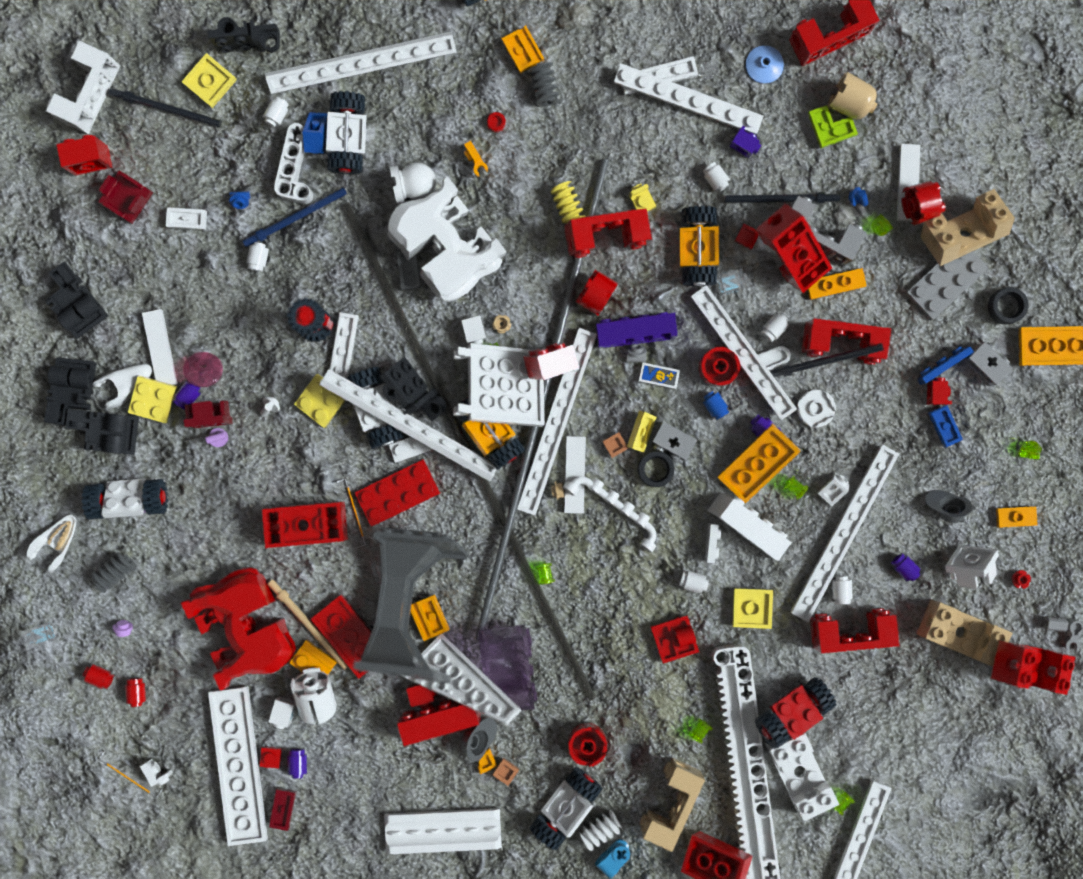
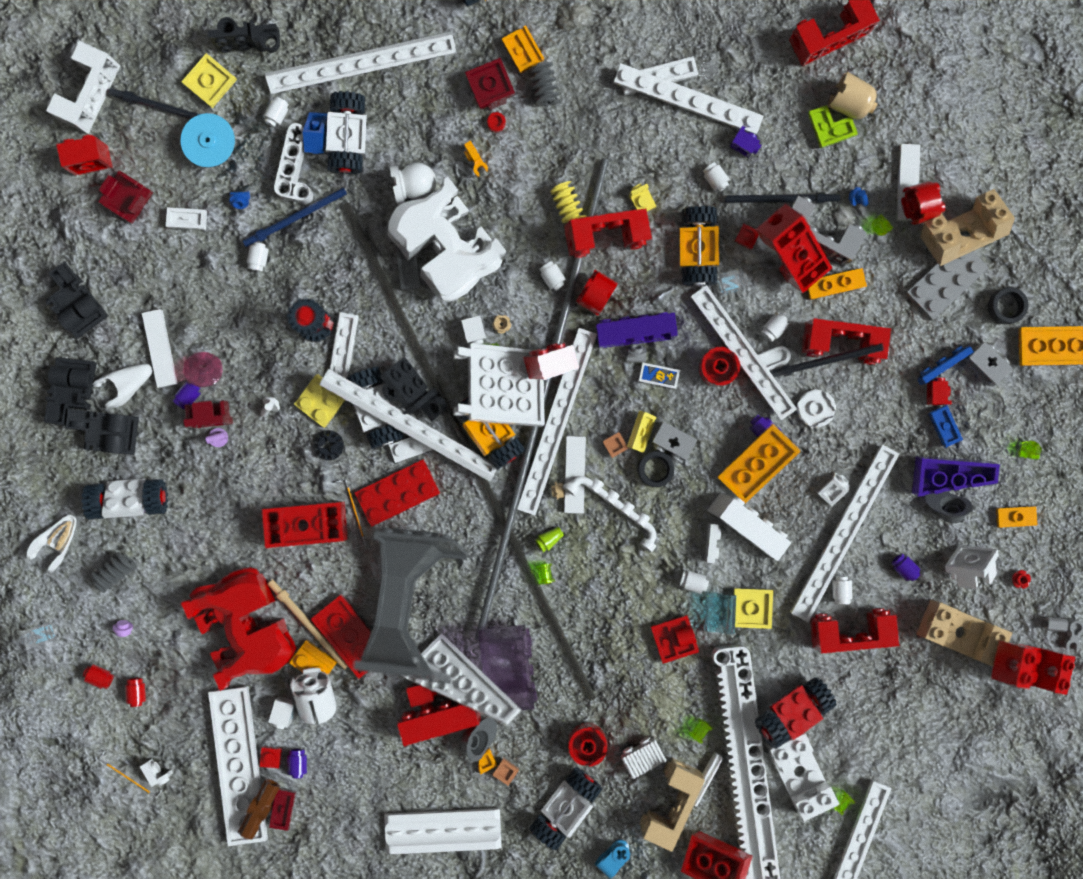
(152, 399): light yellow plate -> none
(207, 140): none -> medium azure piece
(259, 809): none -> reddish brown piece
(336, 449): none -> black gear
(429, 617): light orange plate -> none
(490, 84): none -> dark red panel
(549, 539): none -> lime cone
(552, 276): none -> white brick
(599, 831): white piece -> none
(642, 757): none -> white brick
(709, 773): none -> white axle
(715, 405): blue brick -> none
(720, 613): none -> clear light blue bracket
(764, 73): light blue dish -> none
(795, 487): clear neon green bush -> none
(948, 474): none -> dark purple wedge

